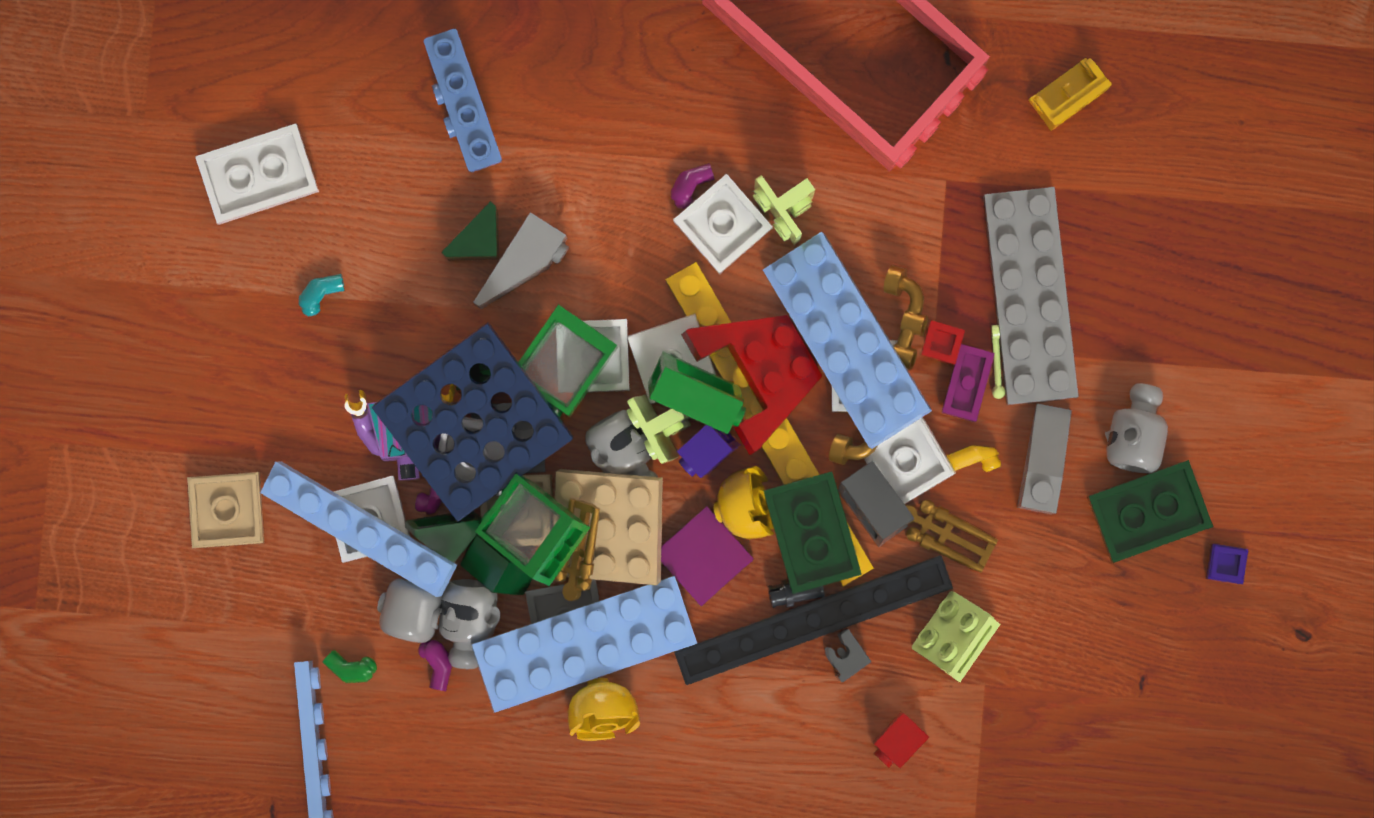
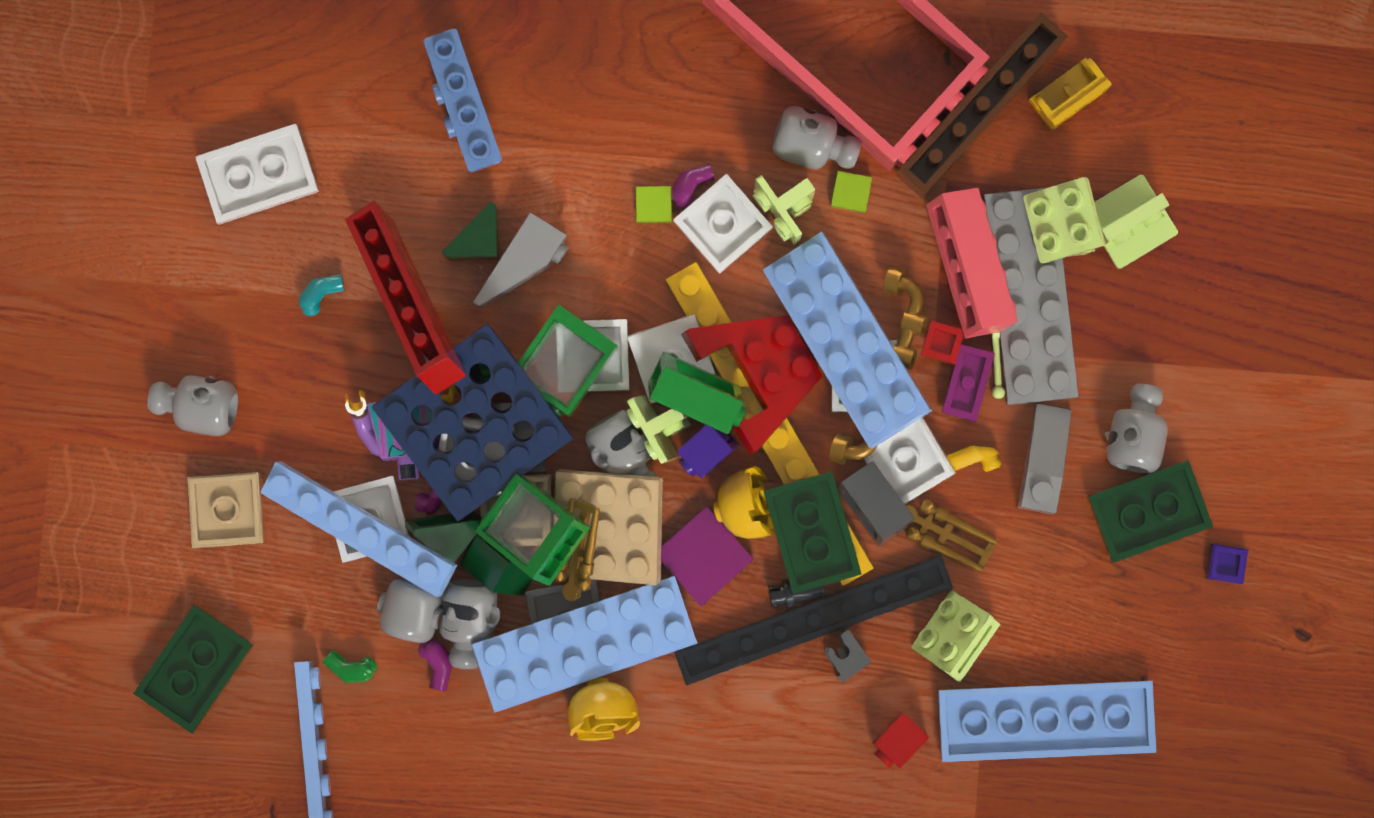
(193, 669): none -> dark green plate
(197, 404): none -> light grey piece
(405, 298): none -> red brick
(653, 204): none -> lime tile
(811, 139): none -> light grey piece
(851, 192): none -> lime tile
(972, 262): none -> coral brick
(981, 105): none -> reddish brown brick
(1046, 721): none -> light blue plate
(1064, 220): none -> yellowish green bracket
(1133, 221): none -> yellowish green bracket

